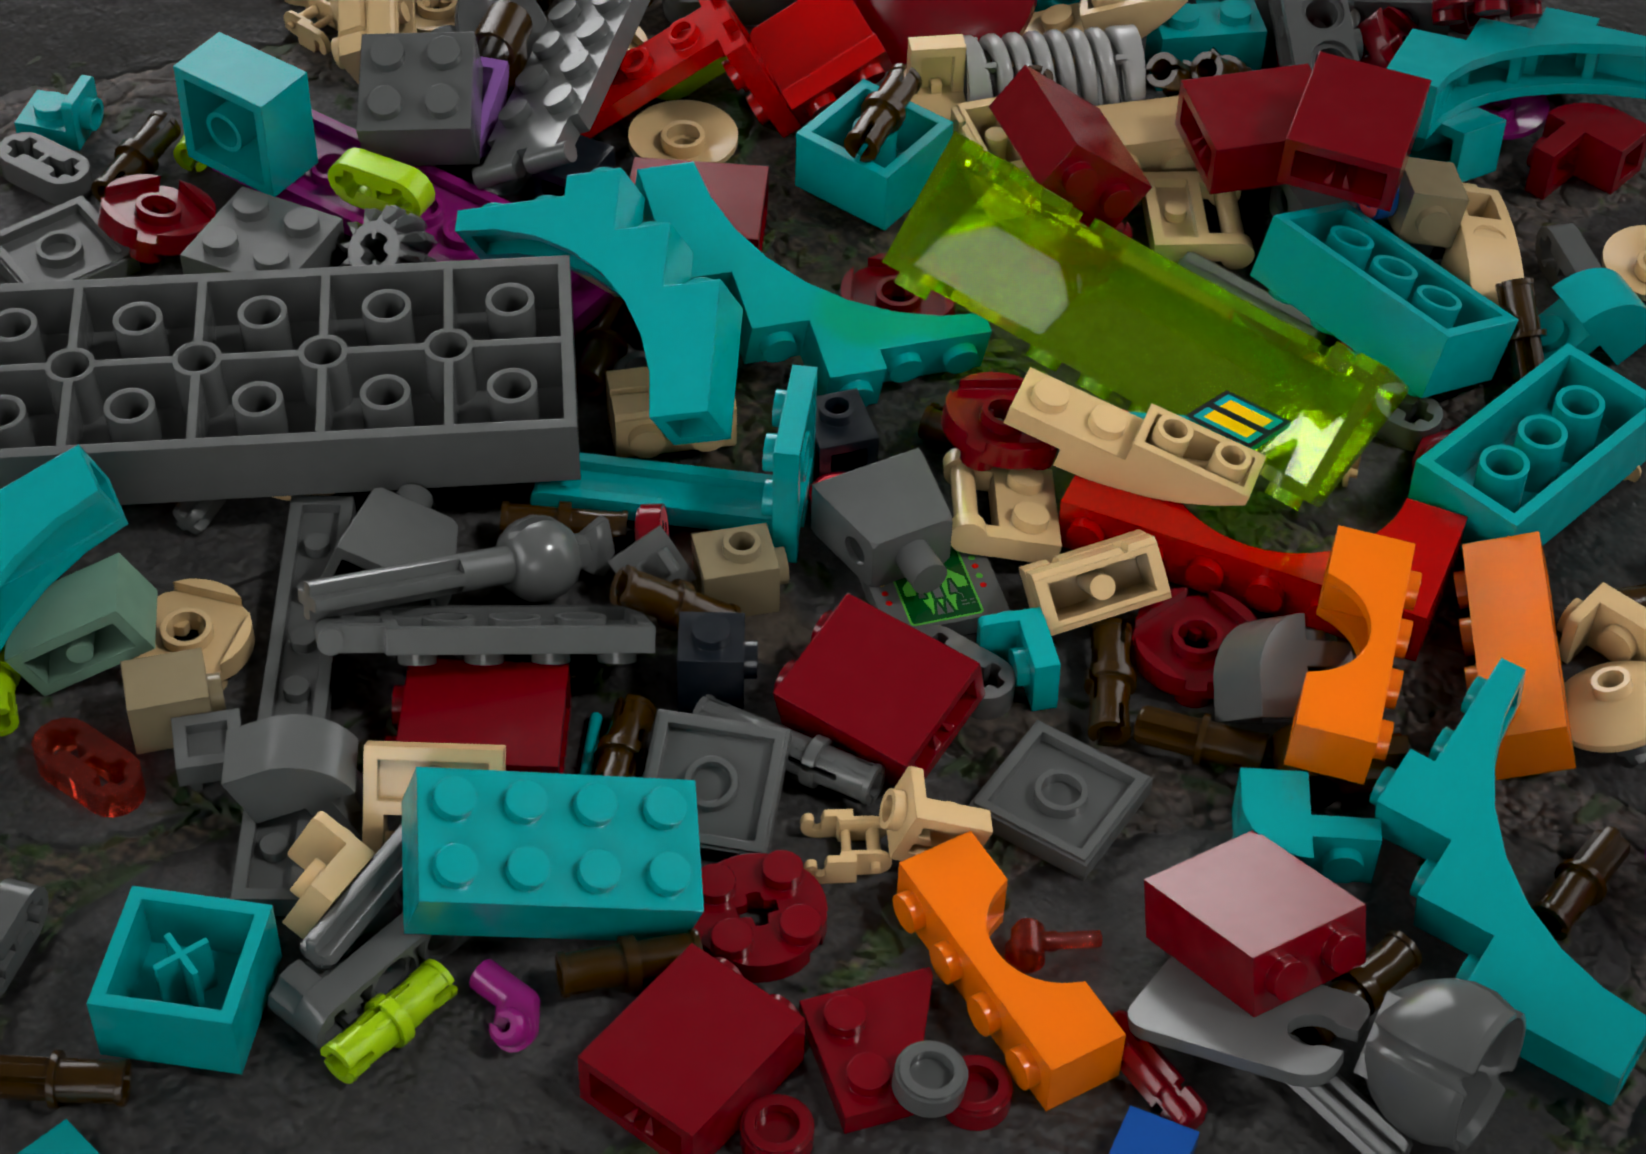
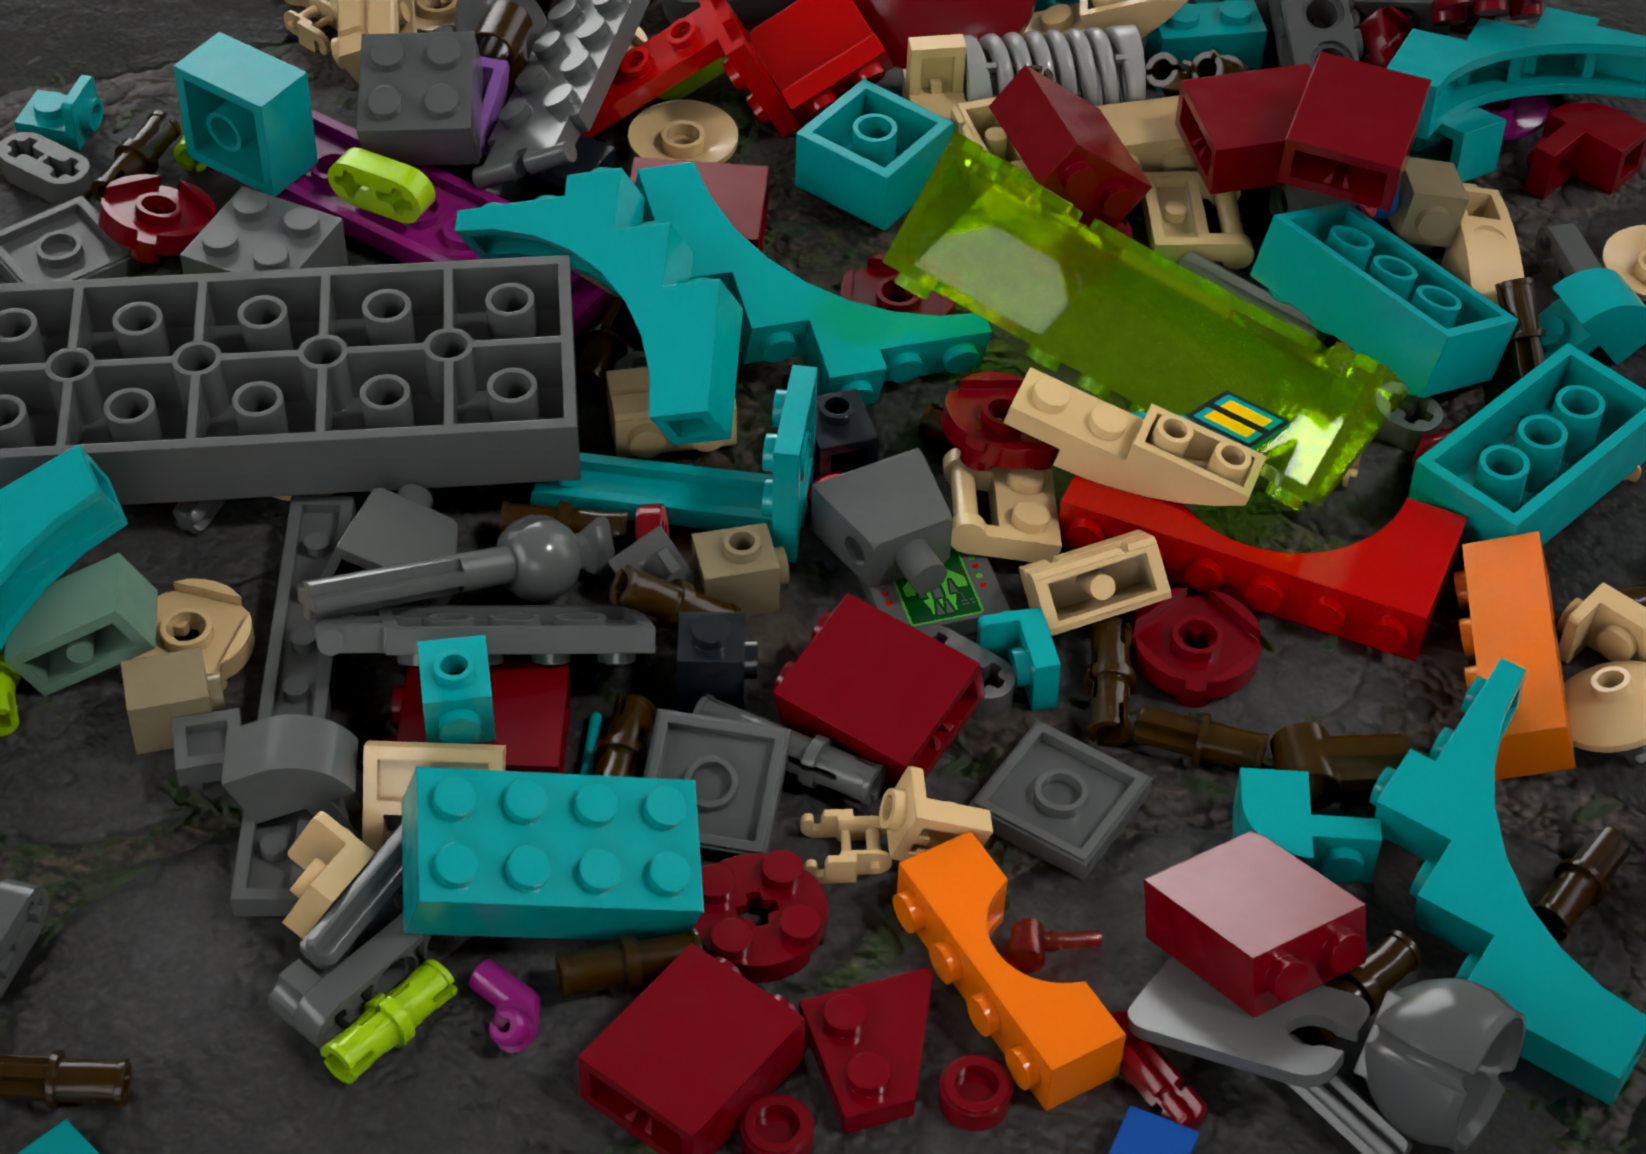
(96, 758): clear red beam -> none
(185, 980): teal brick -> none
(388, 239): dark grey gear -> none
(456, 705): none -> teal brick
(883, 112): dark brown pin -> none
(929, 1079): dark grey tile -> none
(1265, 666): dark grey brick -> none
(1342, 708): orange arch -> none

